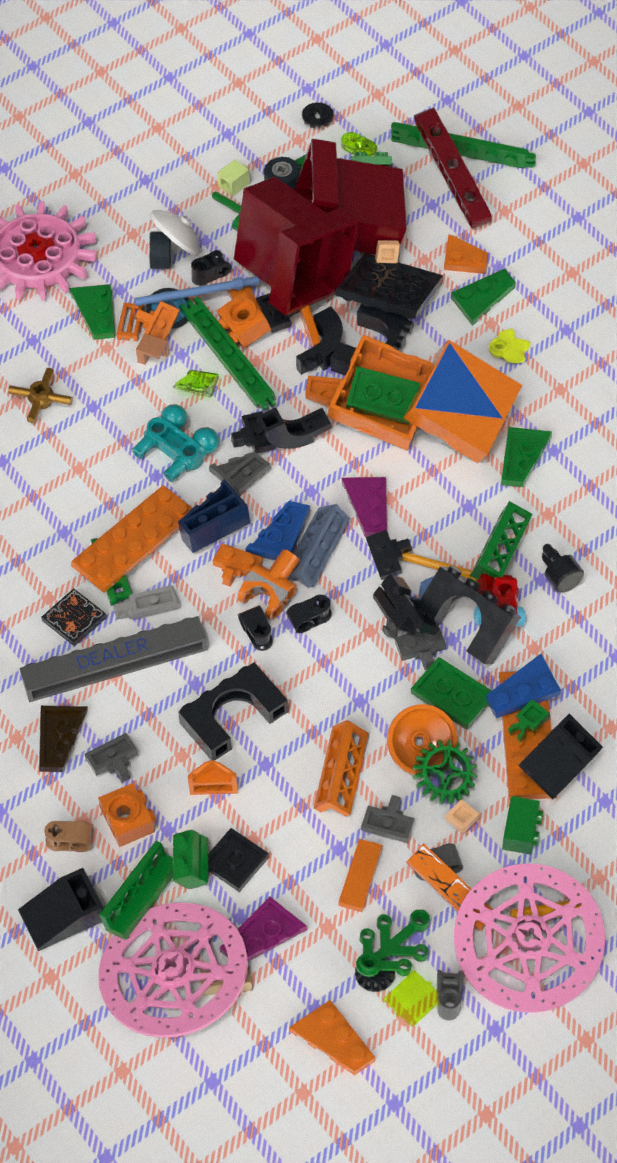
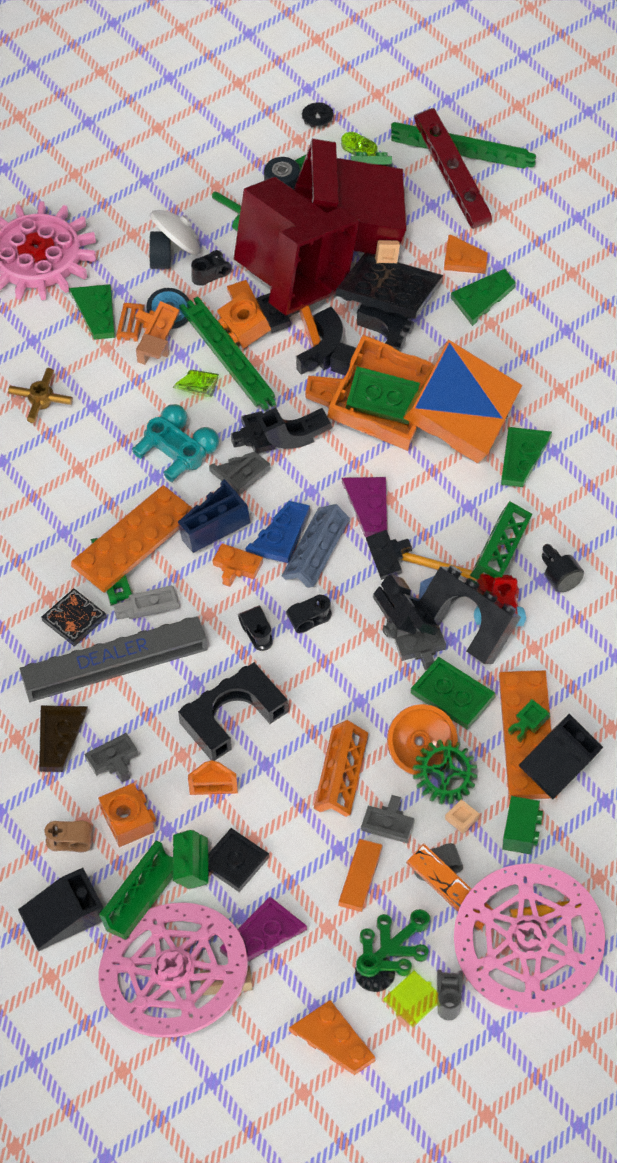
(233, 177): yellowish green brick -> none
(236, 284): medium blue bar -> none
(272, 583): orange connector -> none
(509, 347): neon yellow plate -> none
(530, 682): blue wing -> none

